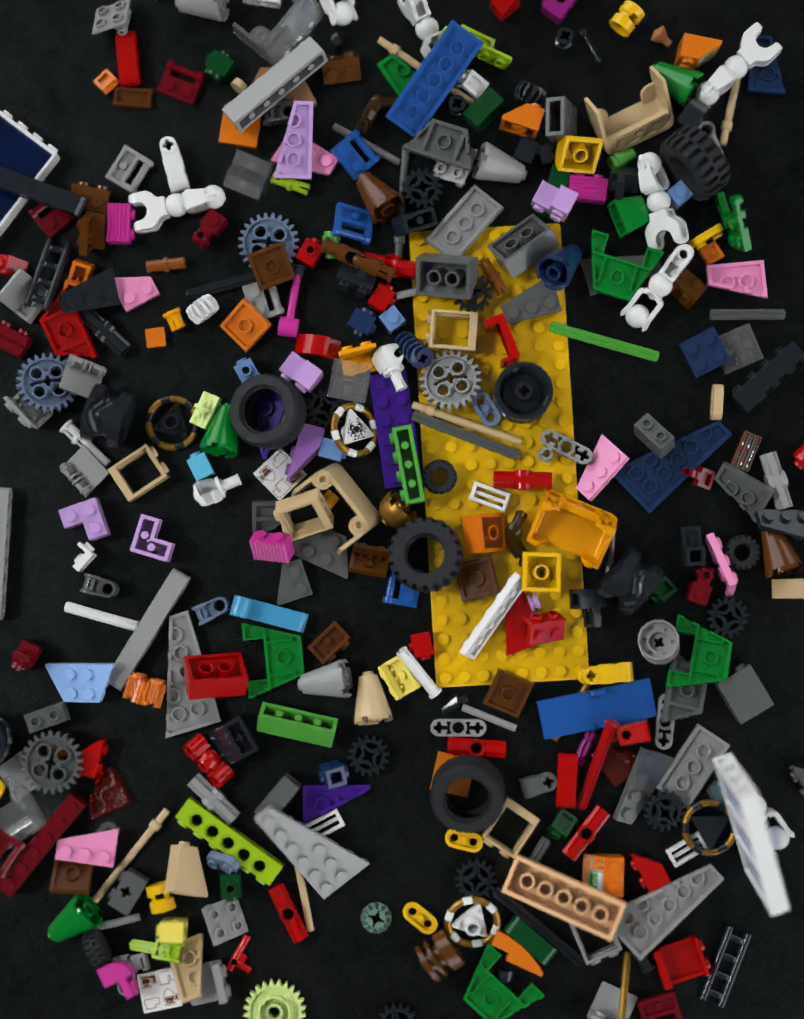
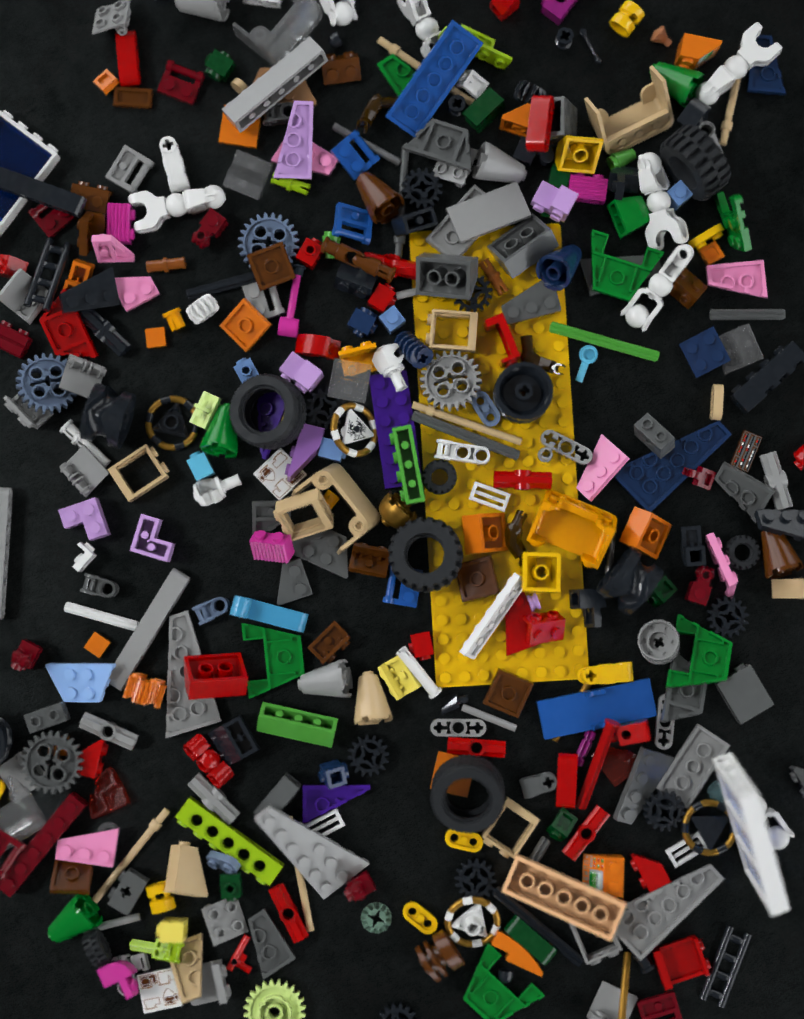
(97, 644): none -> orange tile
(97, 726): none -> light grey piece
(110, 250): none -> bright pink wing
(270, 944): none -> dark grey wing
(359, 886): none -> dark red brick
(451, 449): none -> white piece
(488, 212): none -> light grey tile
(529, 355): none -> dark brown arm
(540, 123): none -> red beam
(588, 355): none -> medium azure plate
(645, 532): none -> orange slope

